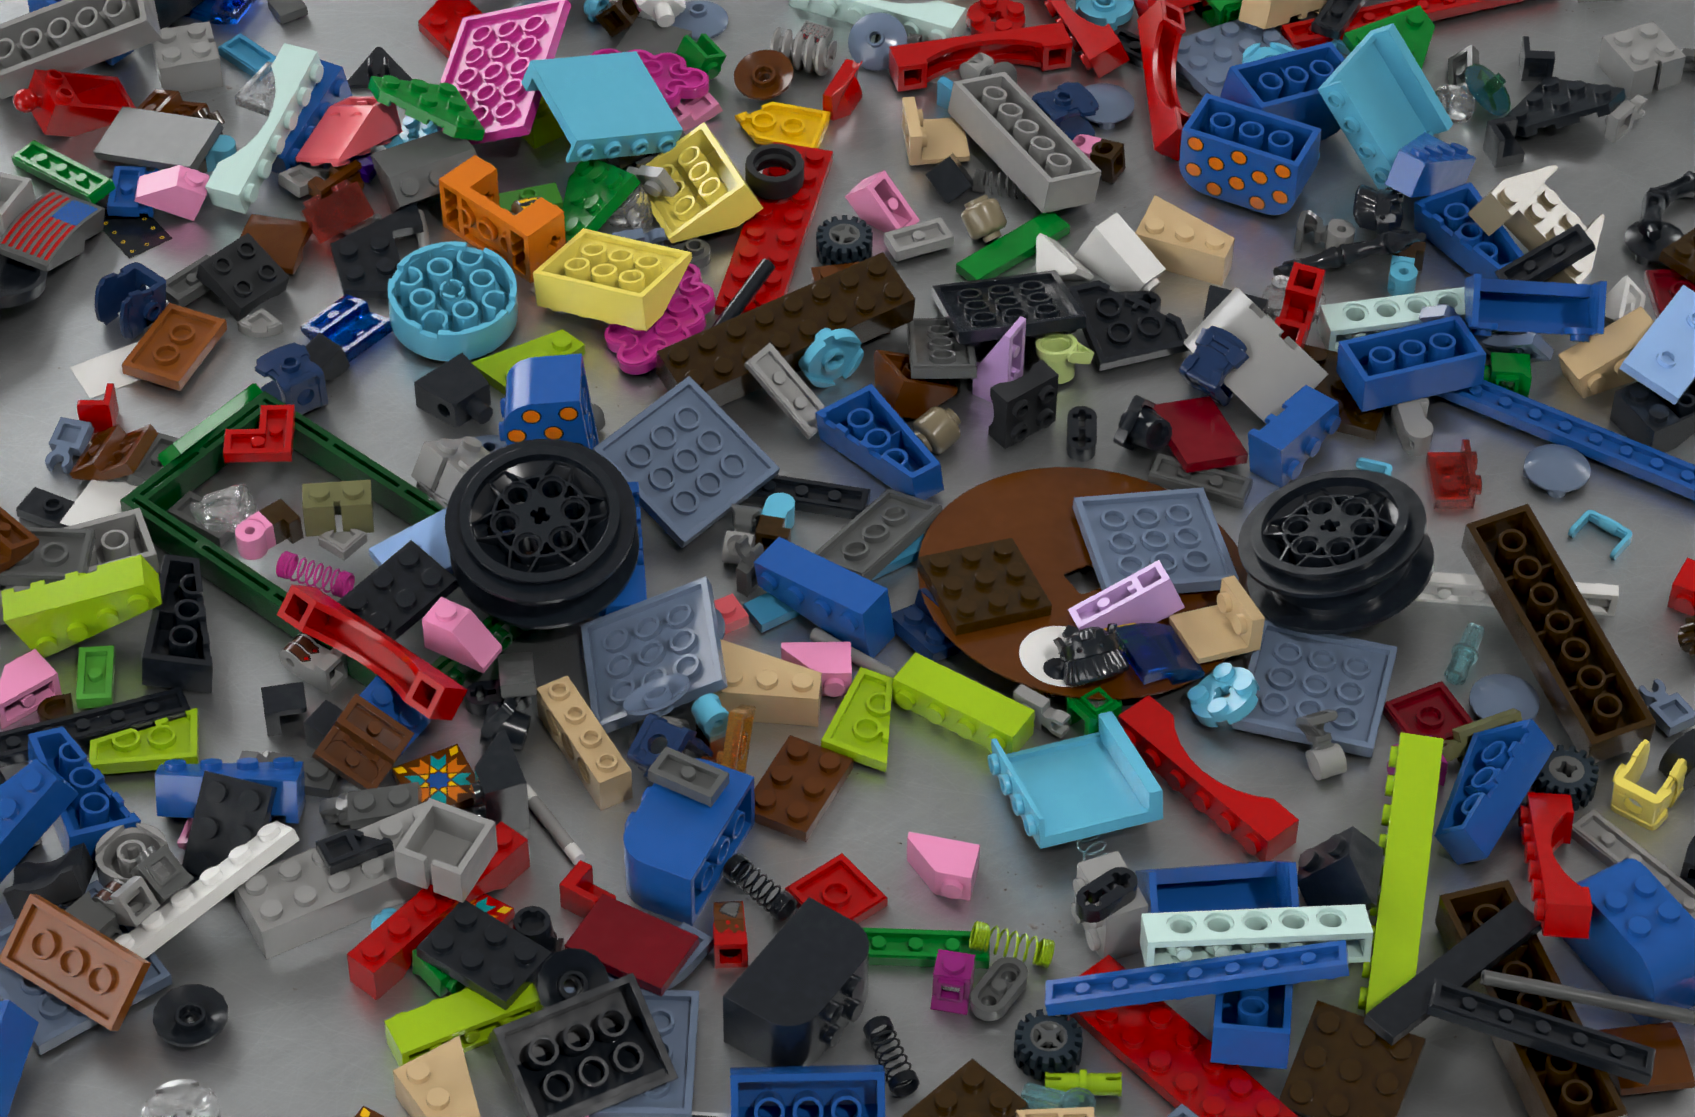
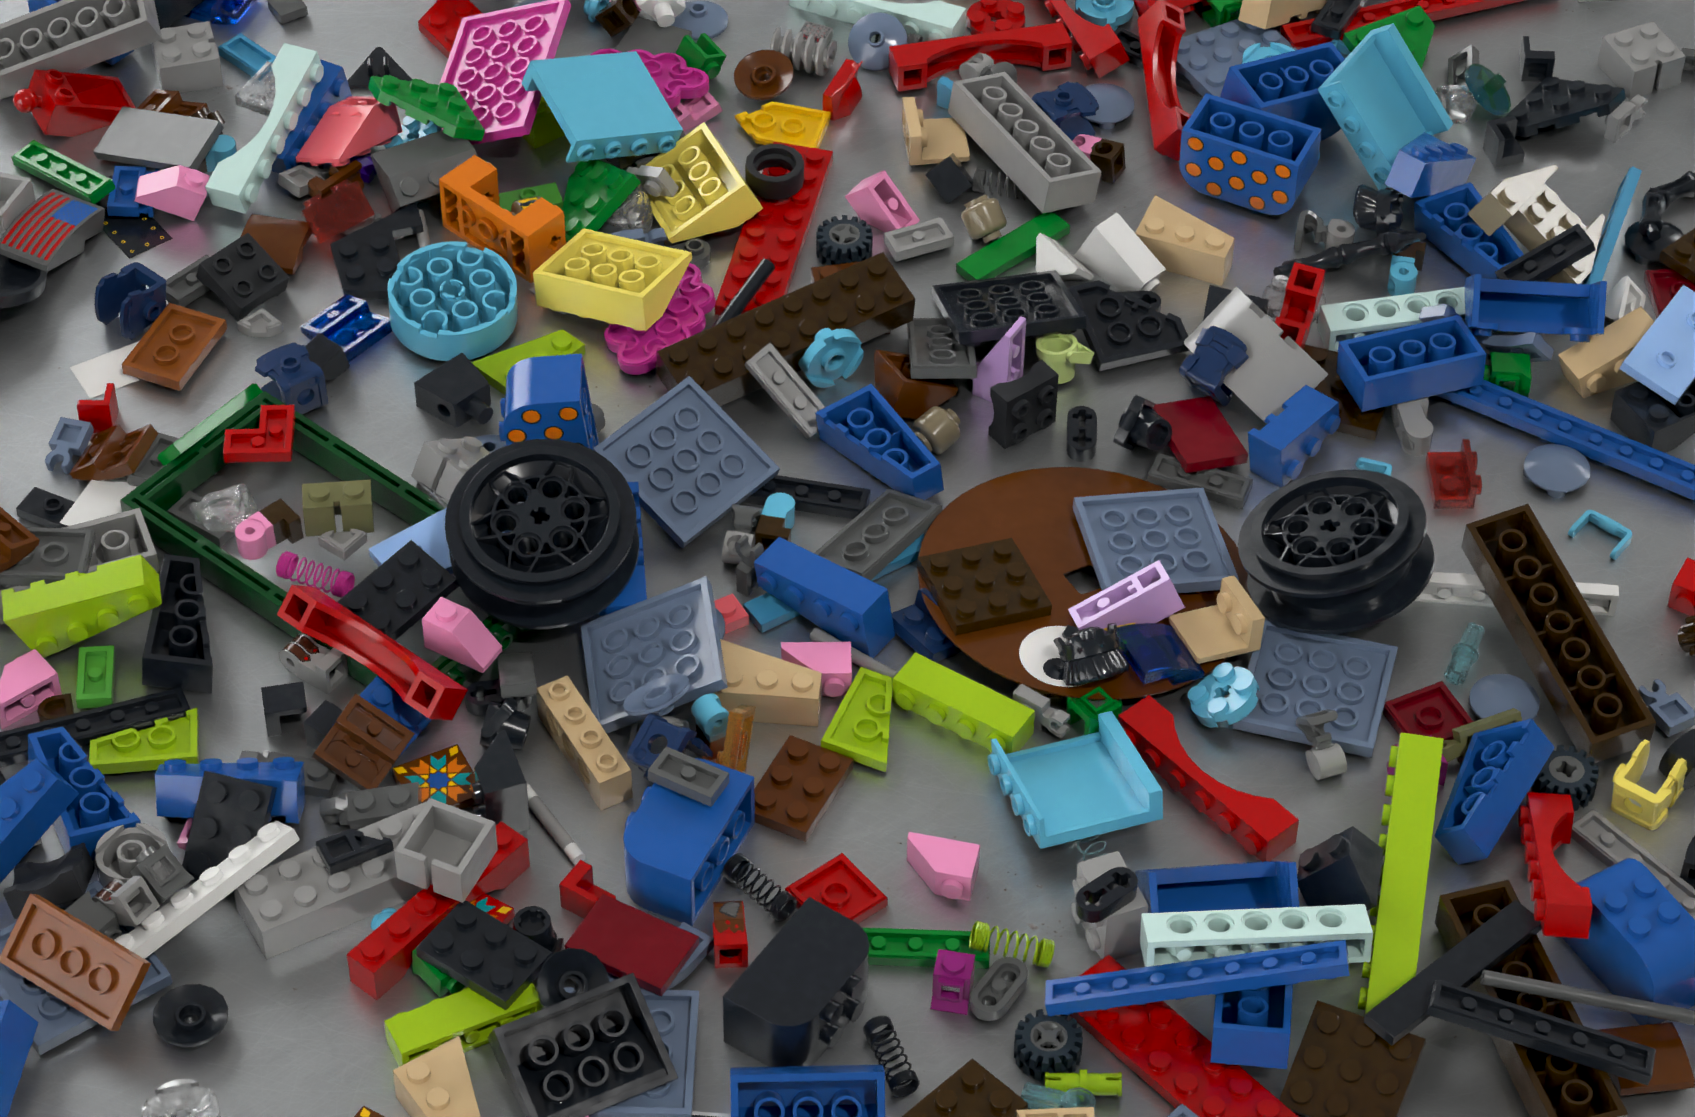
(1613, 225): none -> dark azure tile

